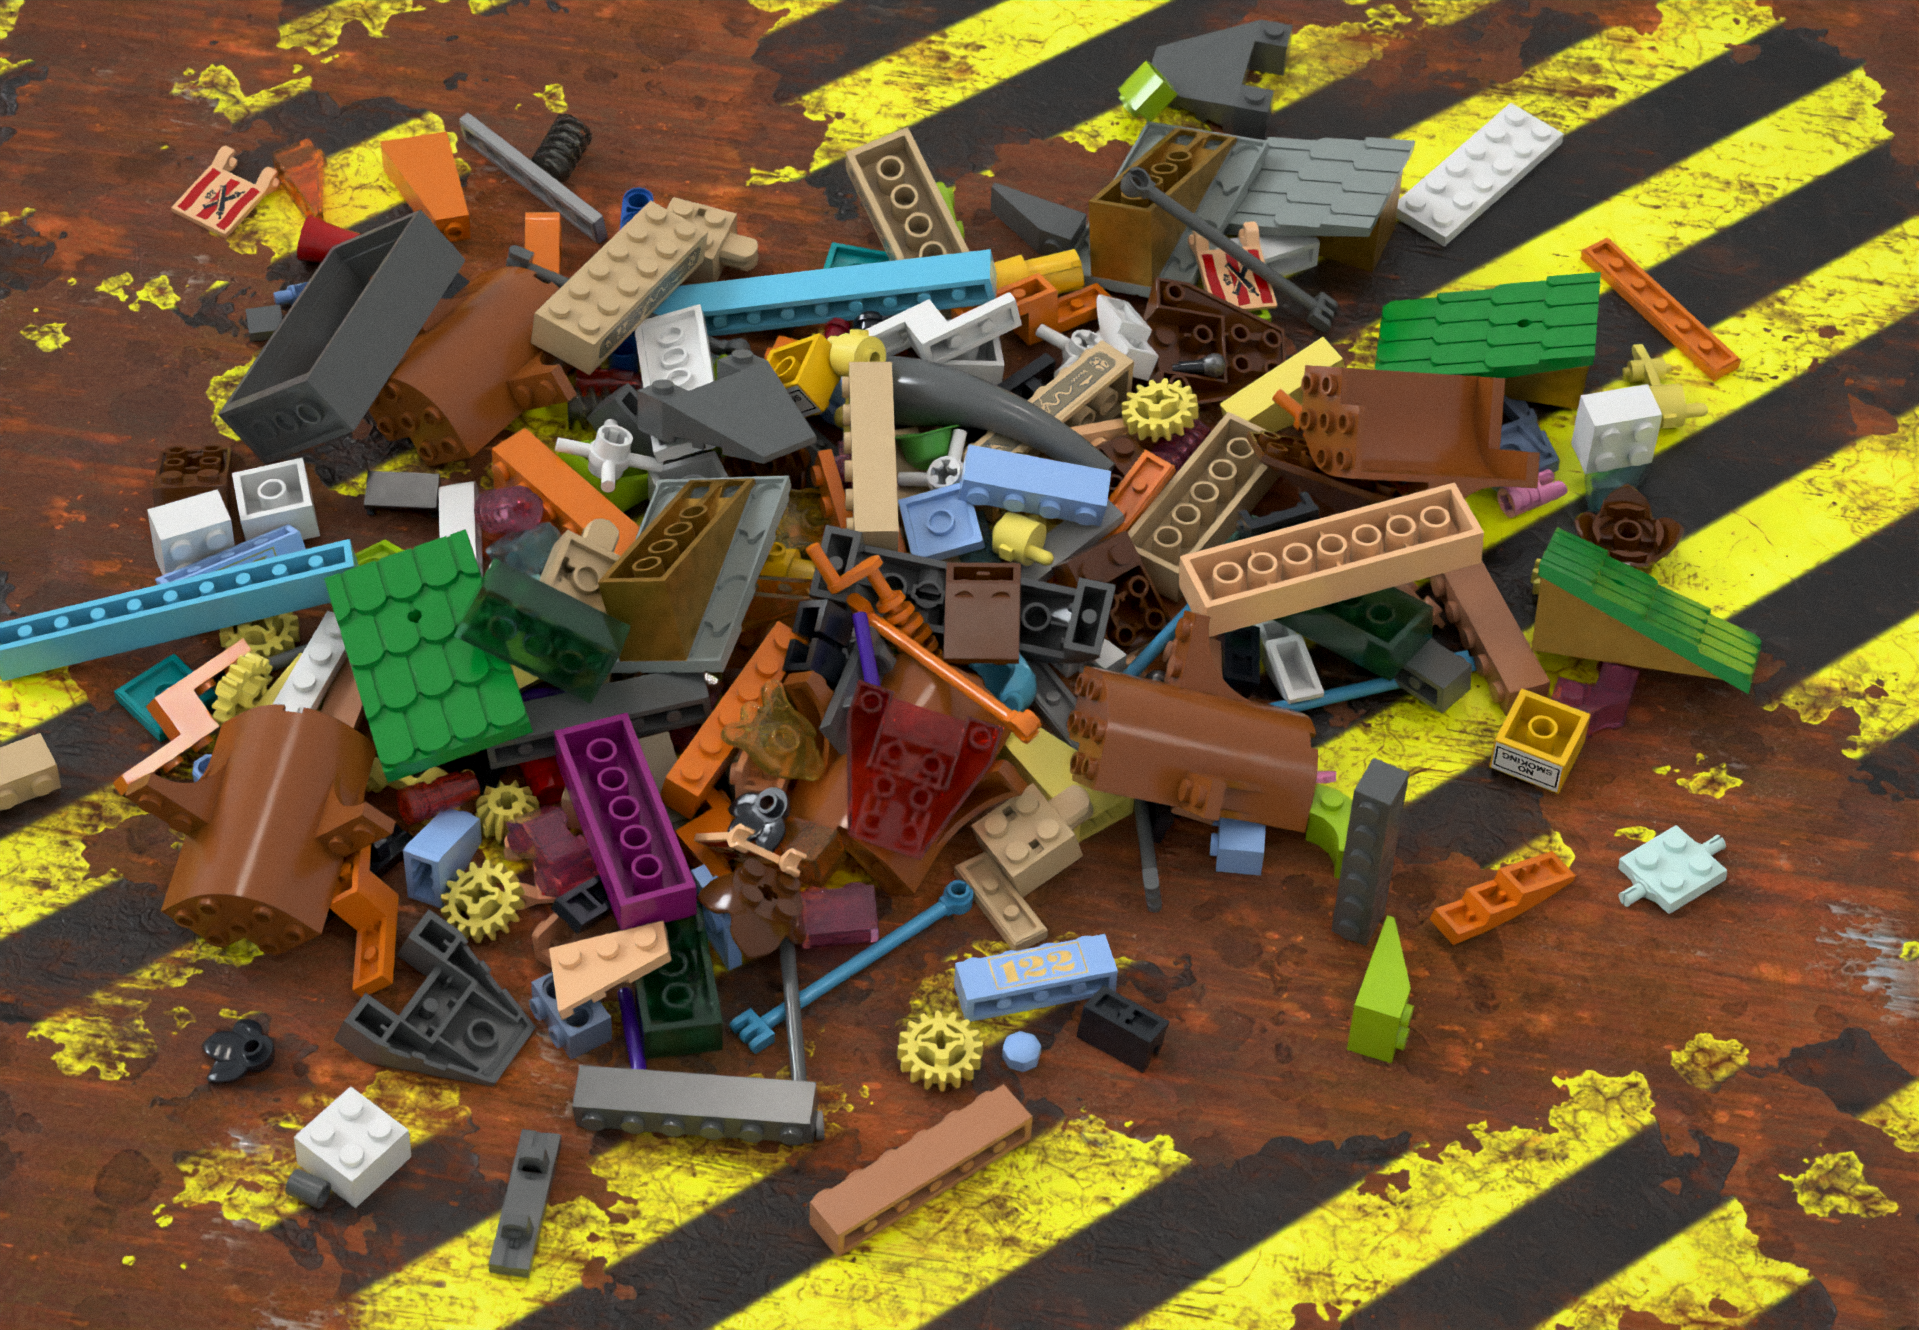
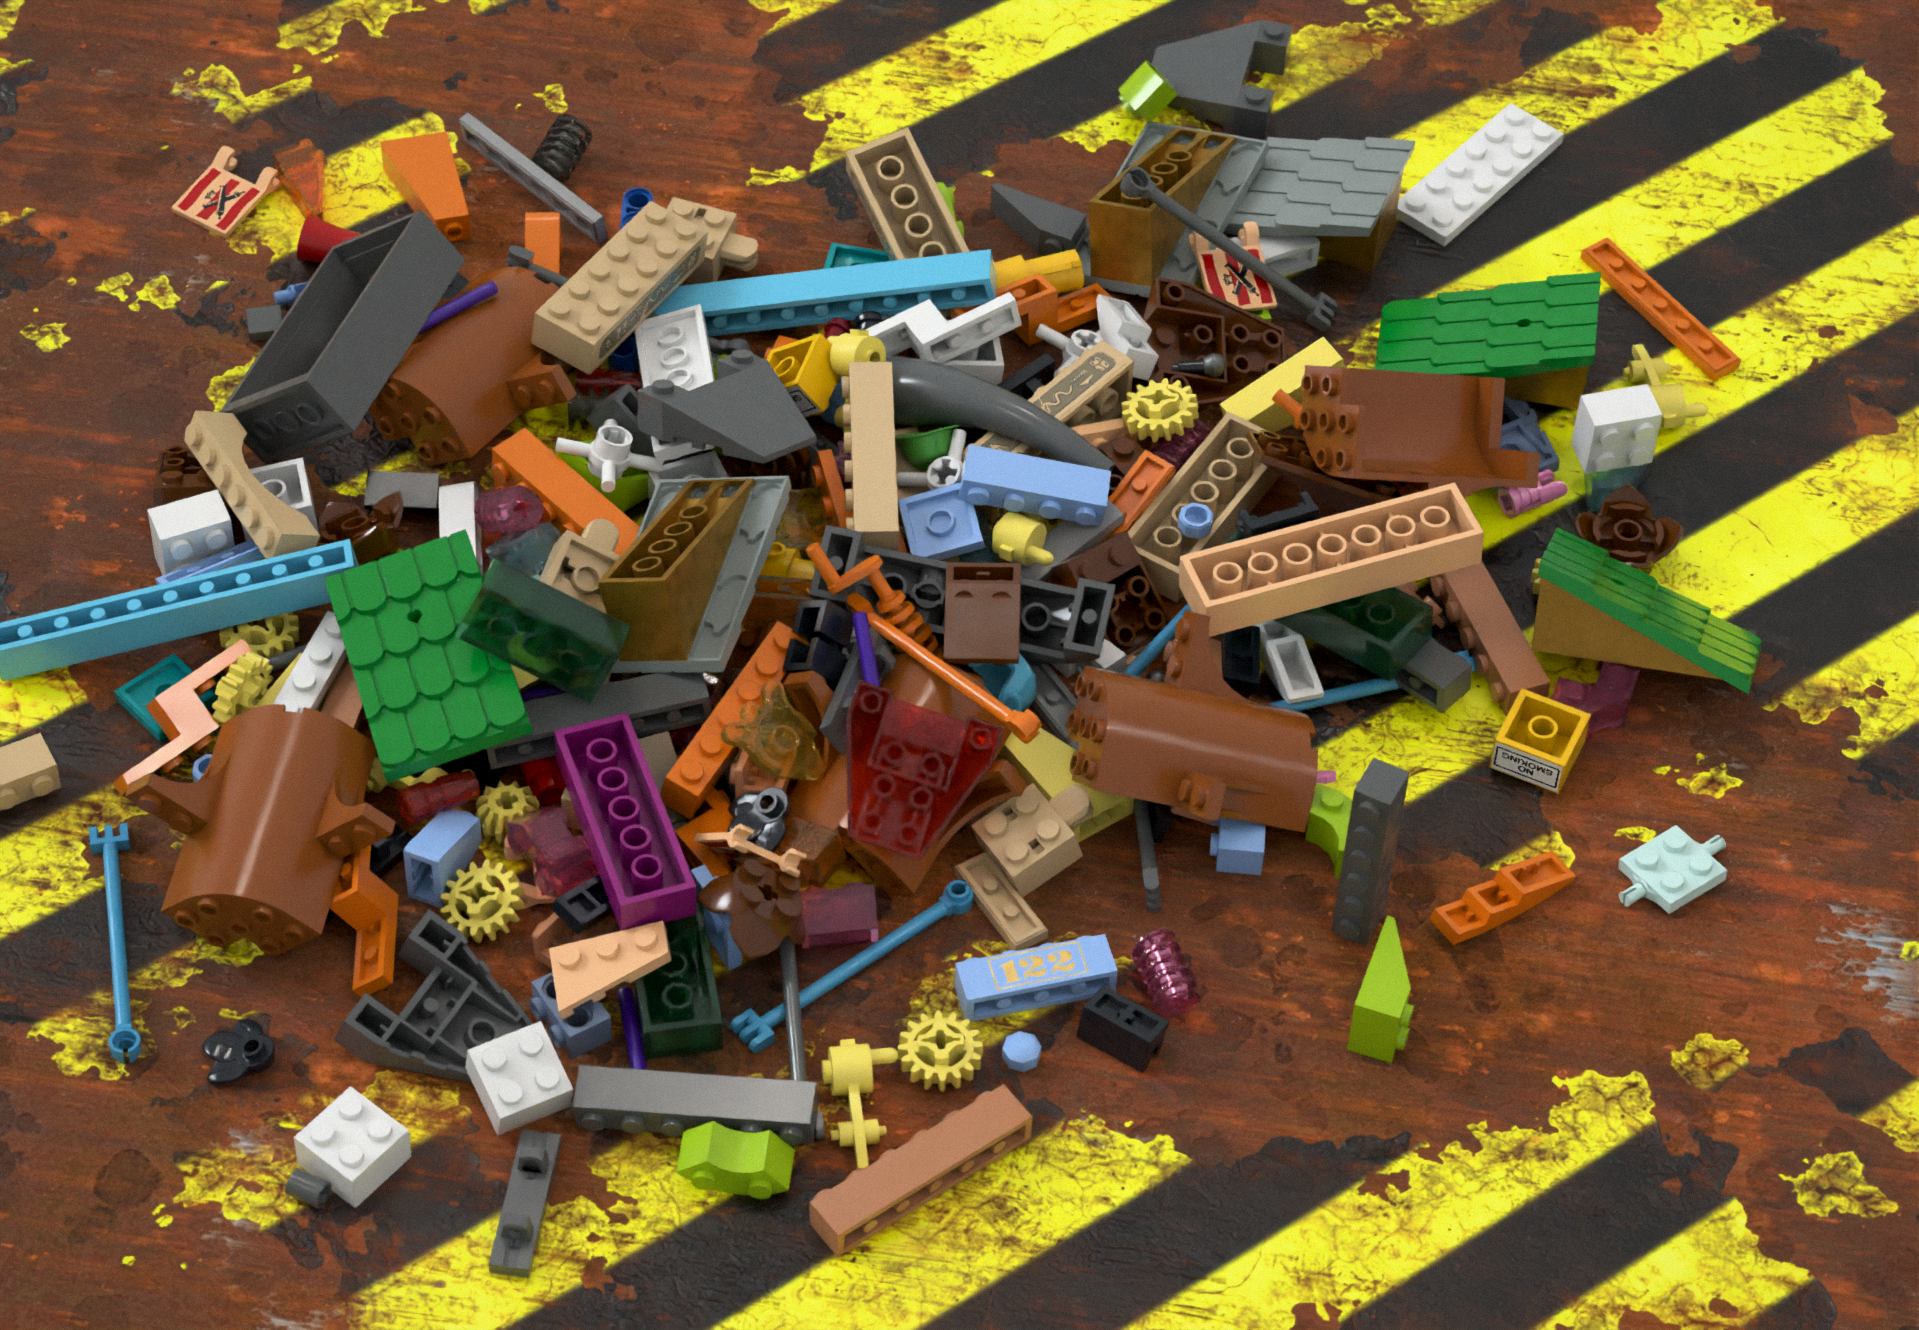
(124, 1035): none -> dark azure hinge
(271, 523): none -> tan arch
(369, 534): none -> reddish brown brick
(460, 304): none -> dark purple bar
(519, 1078): none -> white brick
(735, 1160): none -> lime brick
(852, 1074): none -> light yellow piece
(1165, 973): none -> clear pink piece
(1195, 520): none -> light blue tile

